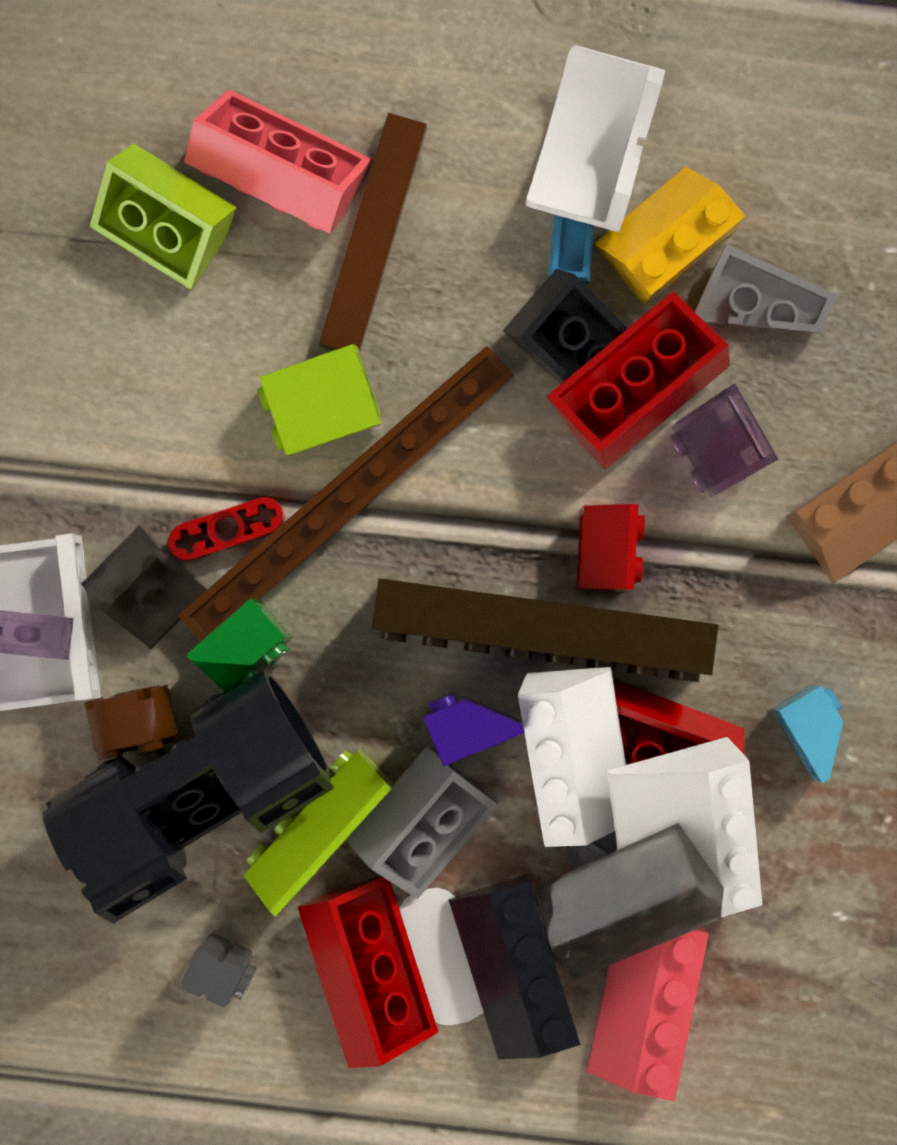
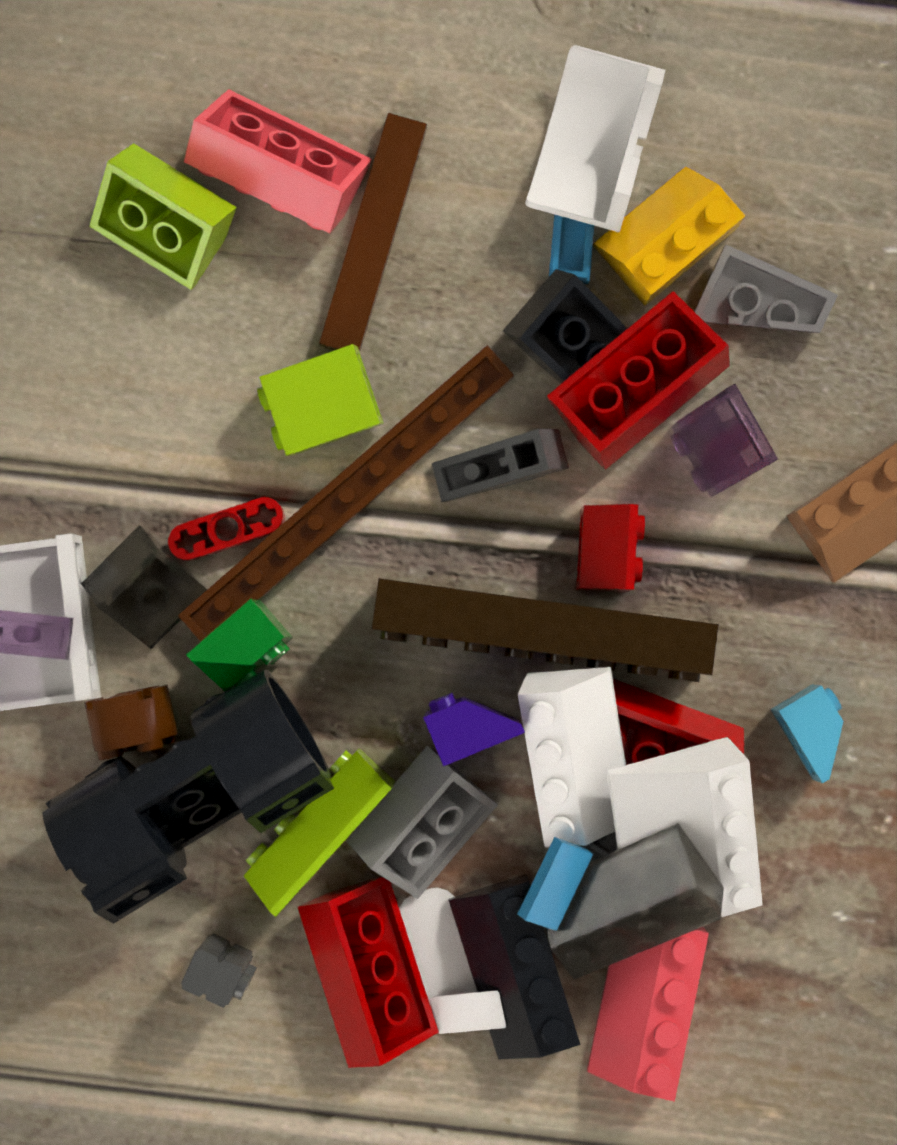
(468, 1012): none -> white sticker
(501, 464): none -> dark grey slope
(555, 884): none -> dark azure tile

